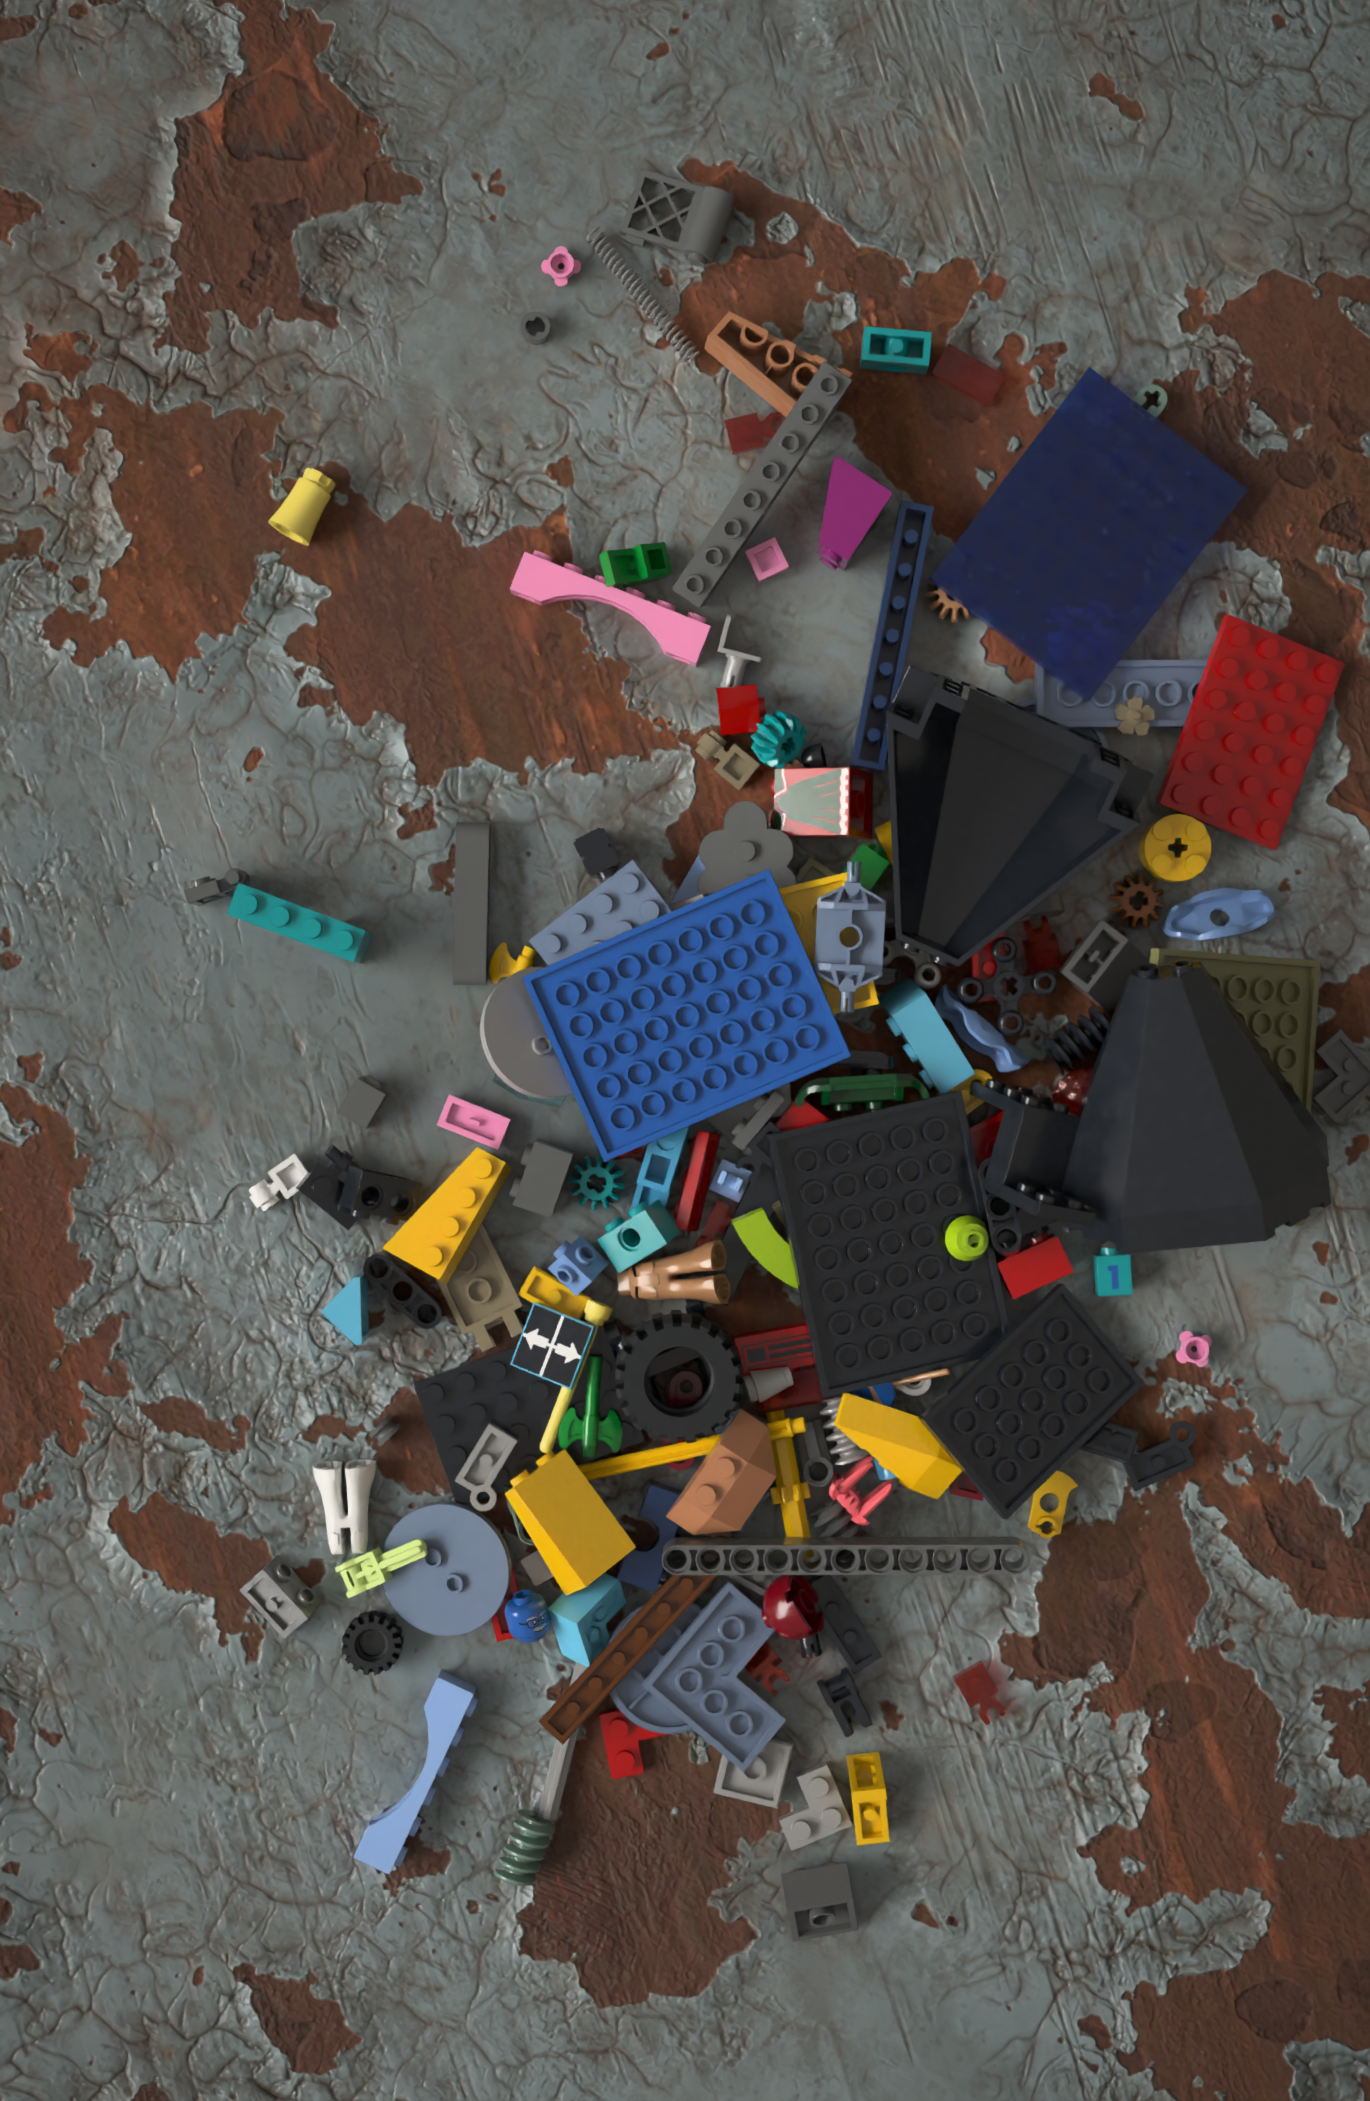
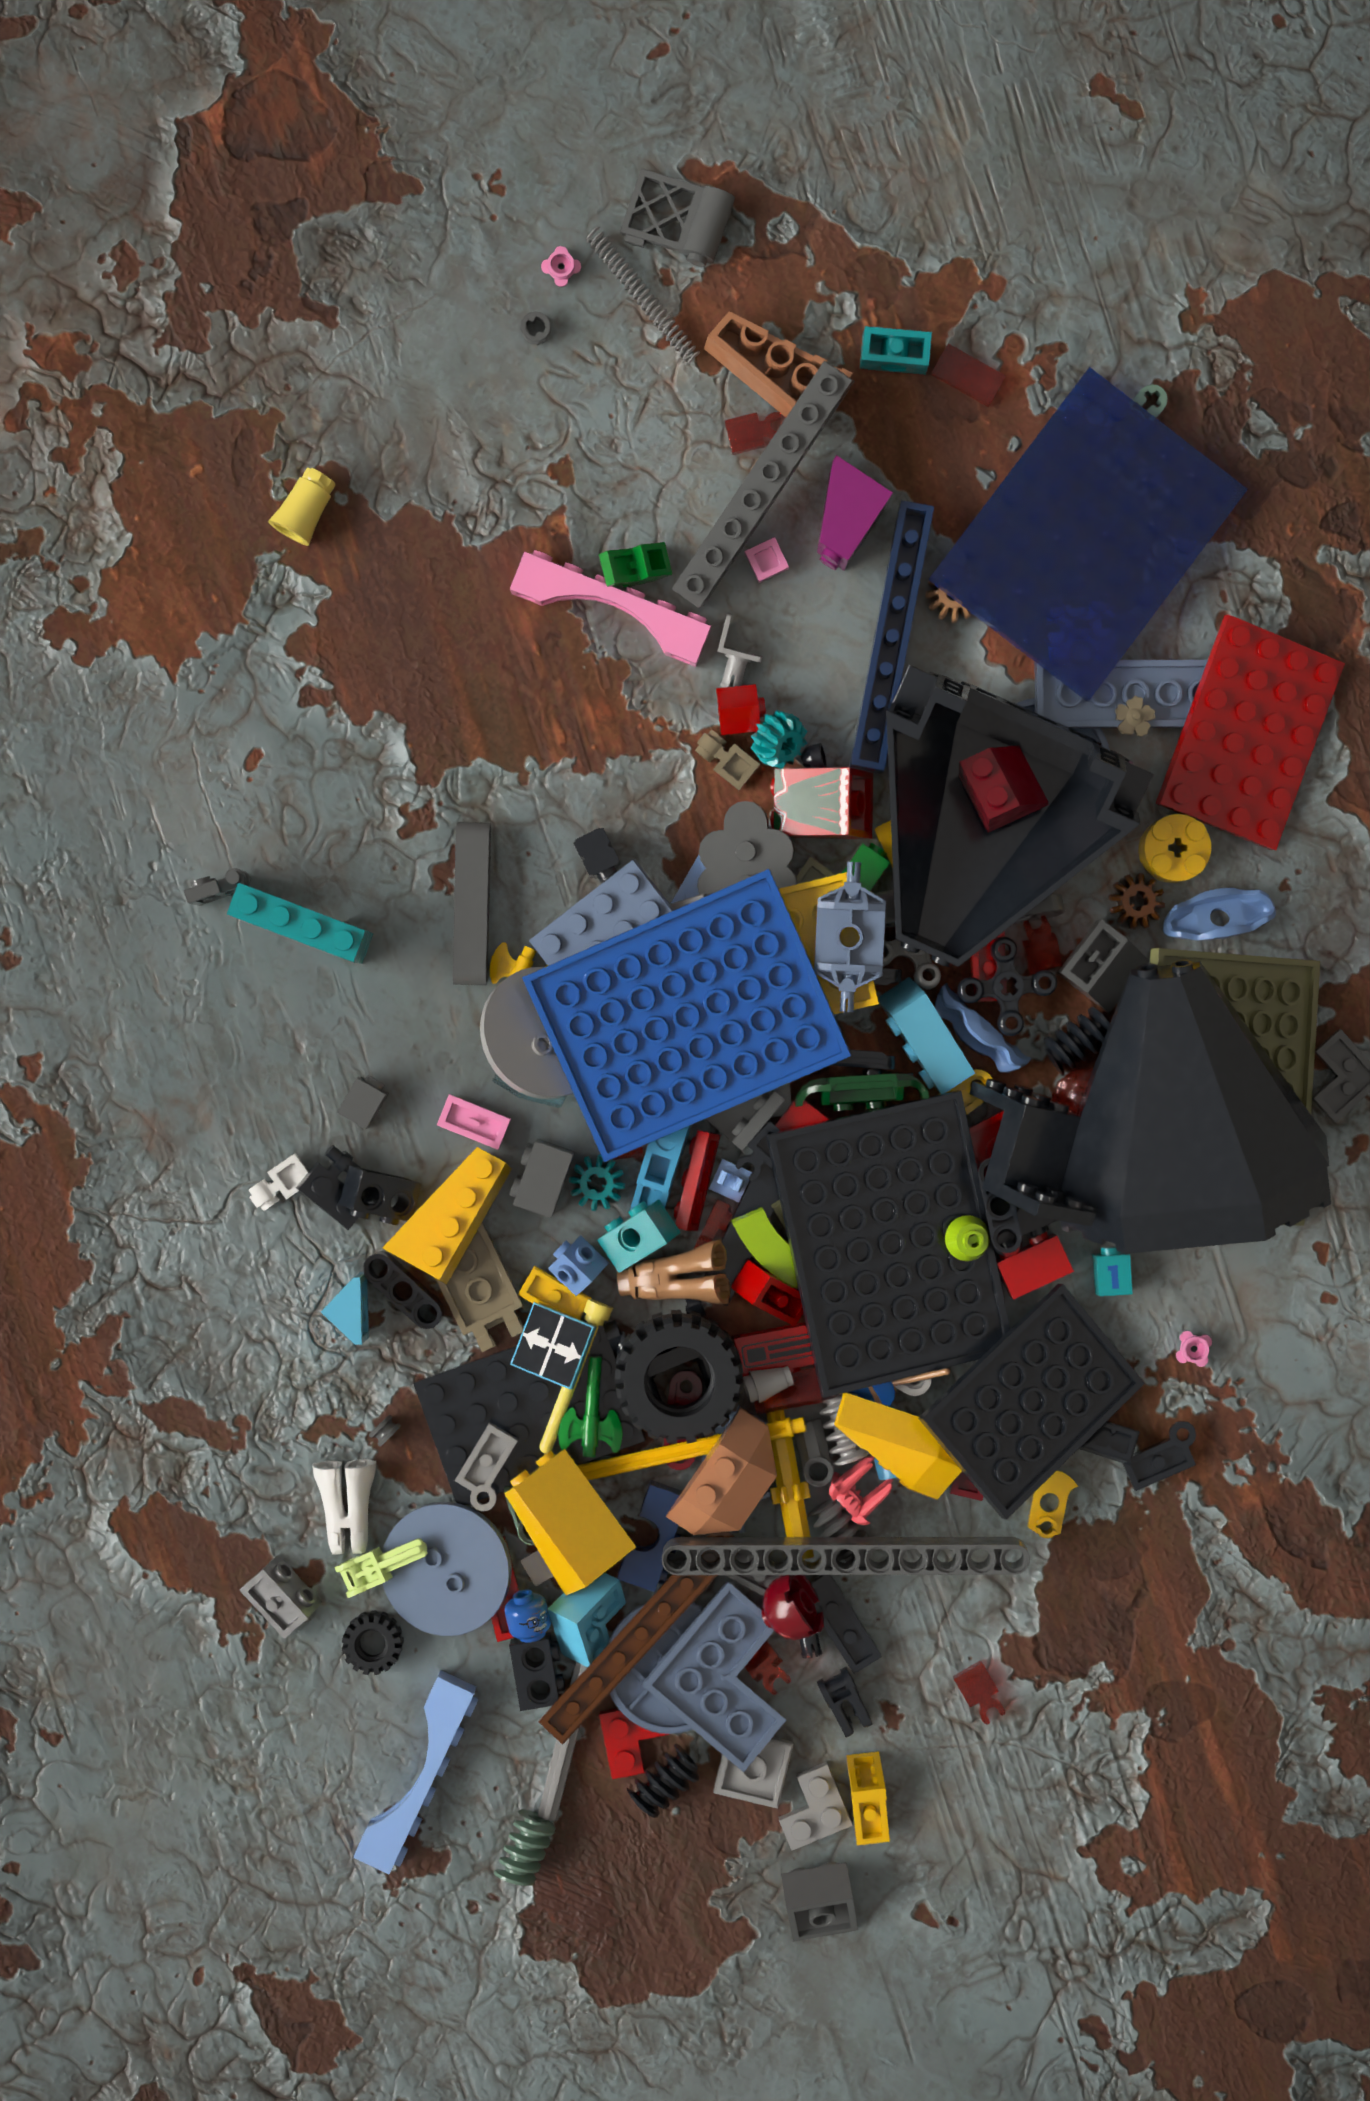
(528, 1672): none -> black brick
(665, 1782): none -> black piece
(768, 1293): none -> red brick
(1001, 785): none -> dark red slope

